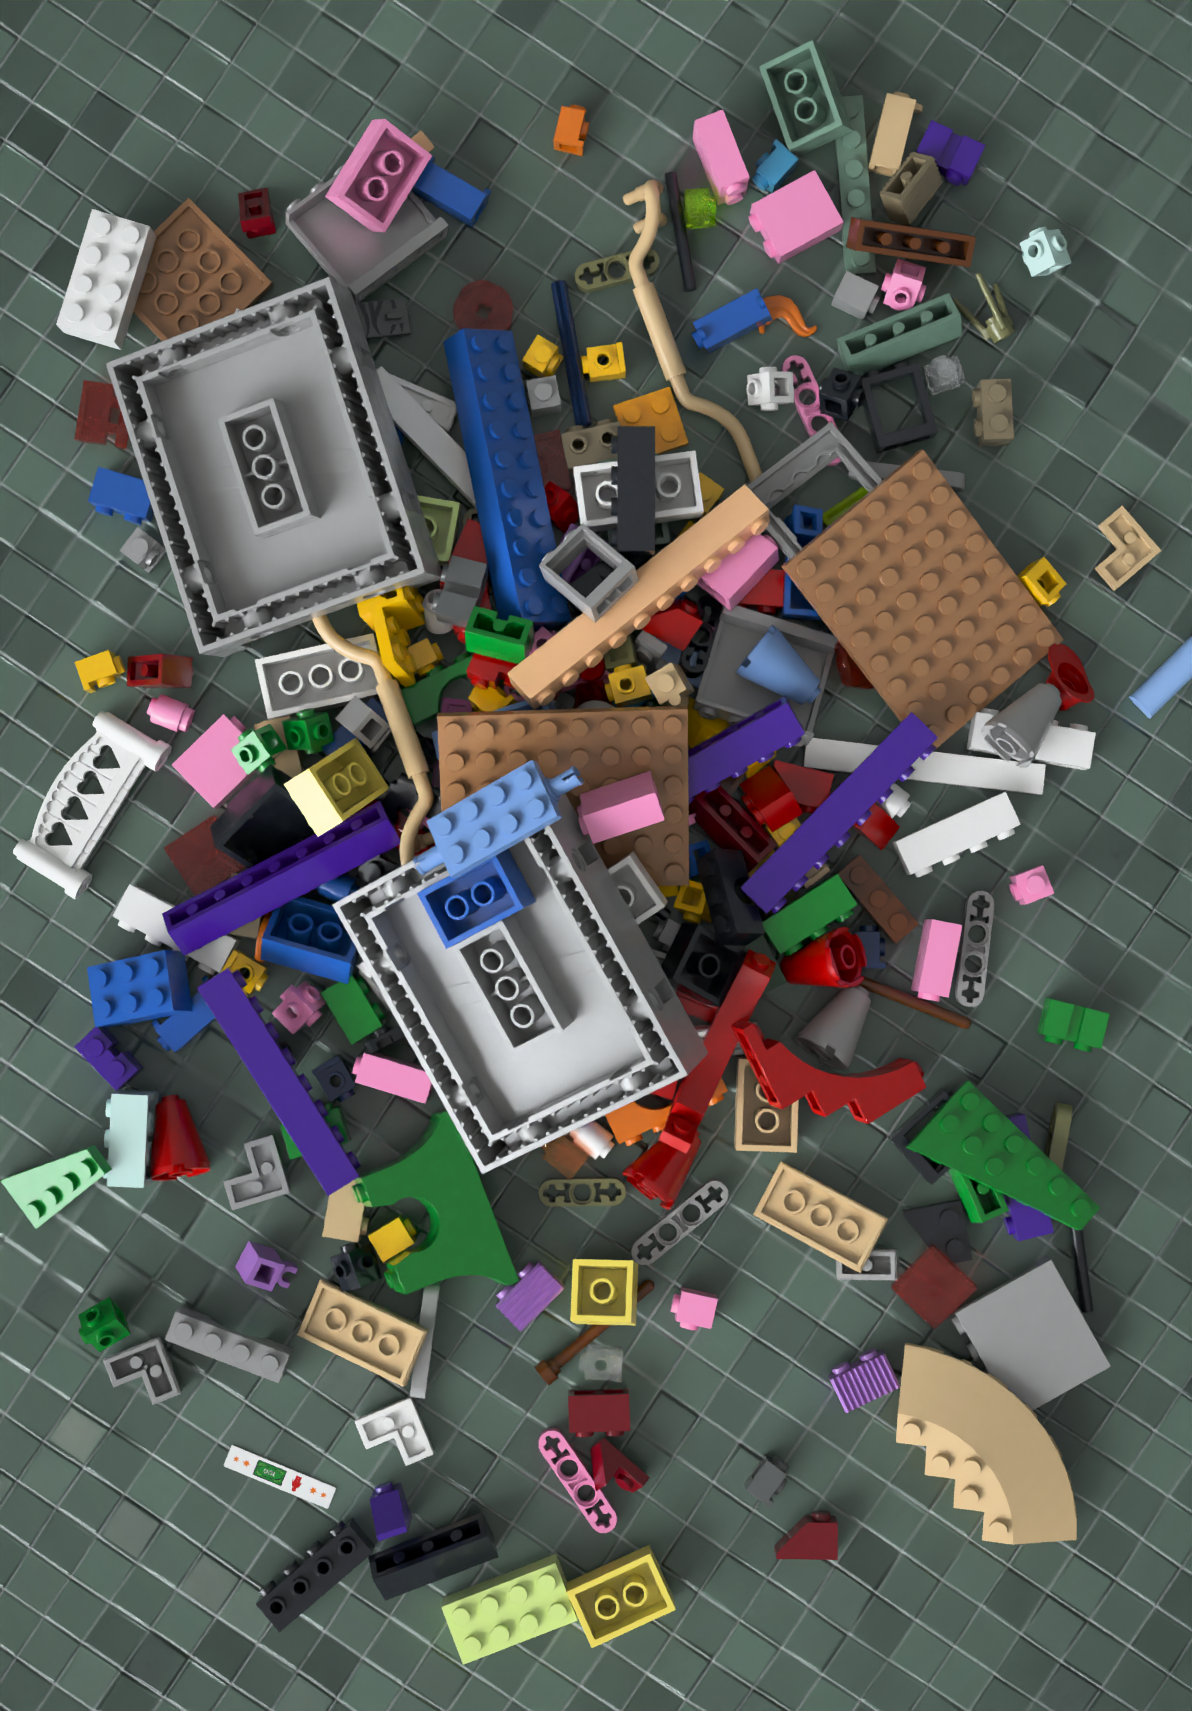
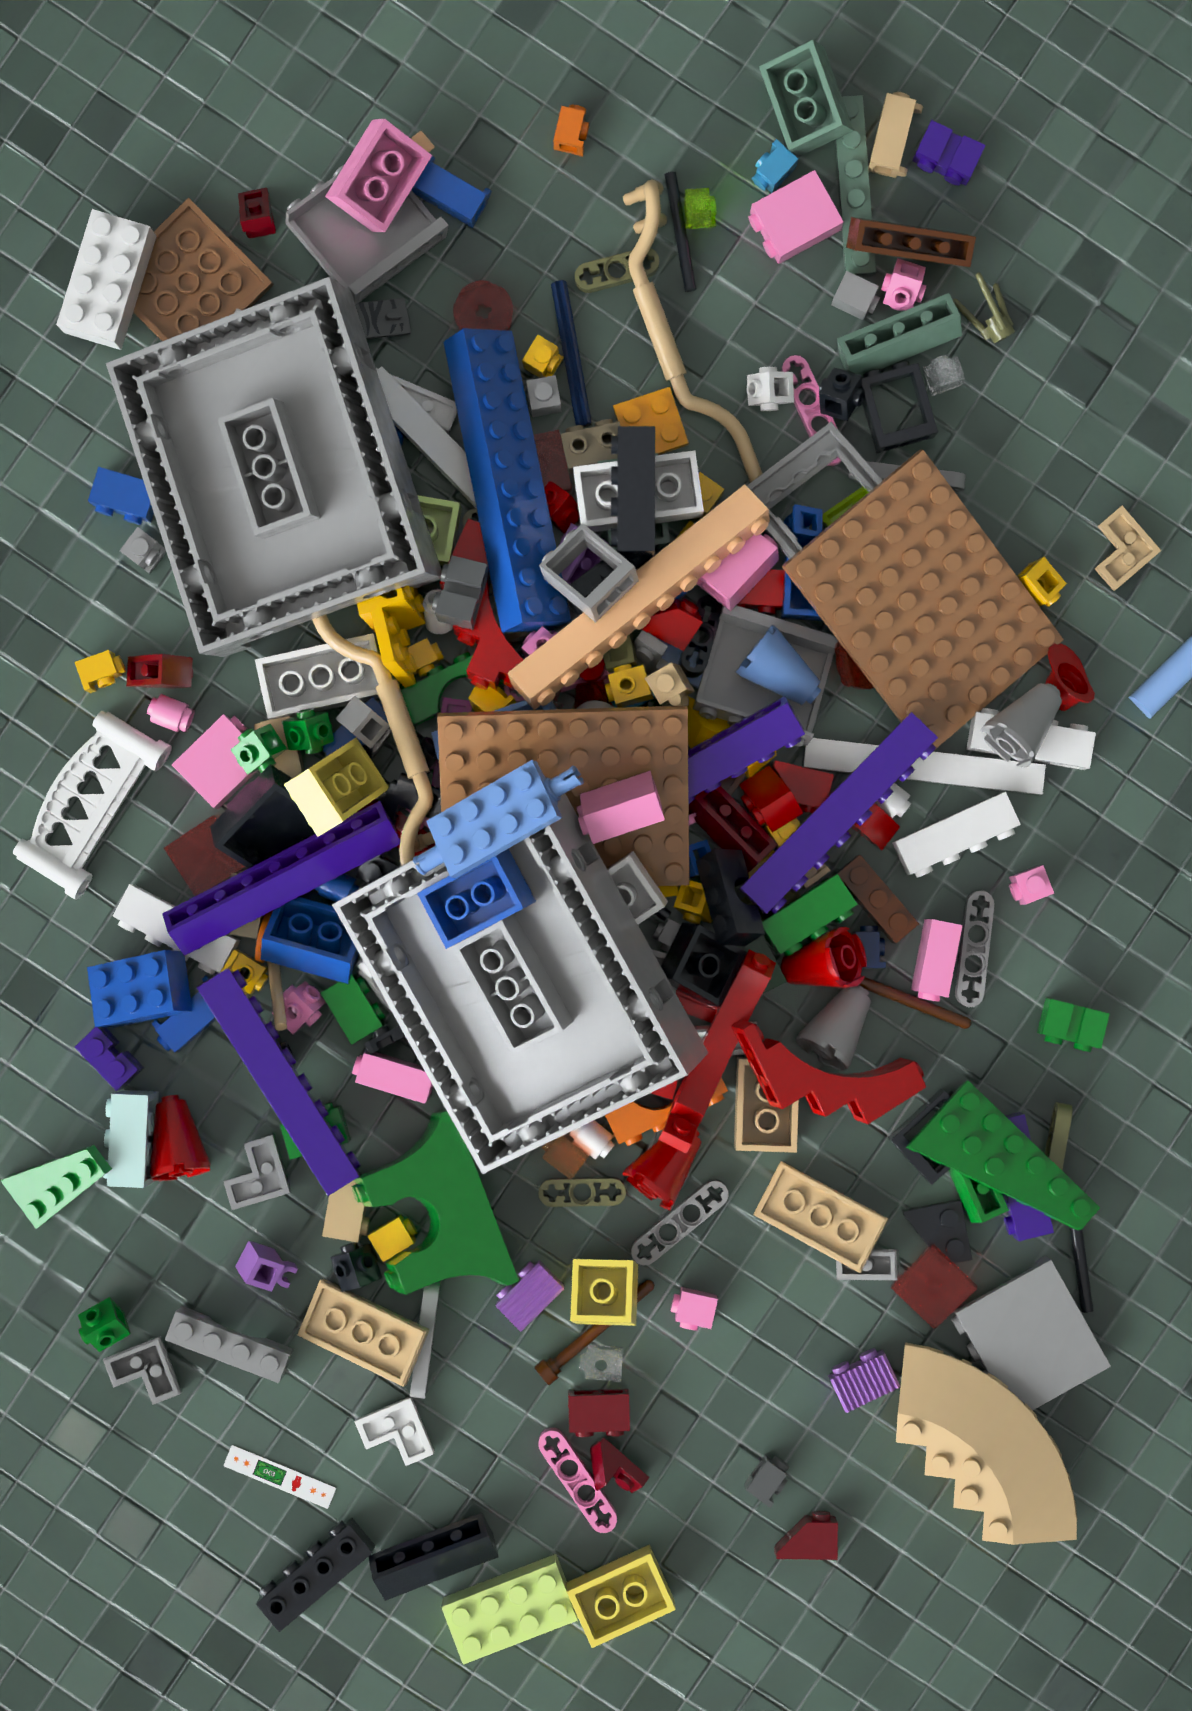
(95, 416): clear red plate -> none
(277, 996): none -> tan bar
(338, 1067): dark blue brick -> none
(390, 1510): dark purple slope -> none
(499, 638): green brick -> none
(612, 370): yellow brick -> none
(720, 158): bright pink brick -> none
(731, 321): blue brick -> none
(785, 308): orange piece -> none
(911, 188): dark tan brick -> none
(994, 412): dark tan brick -> none
(1045, 251): light aqua brick -> none

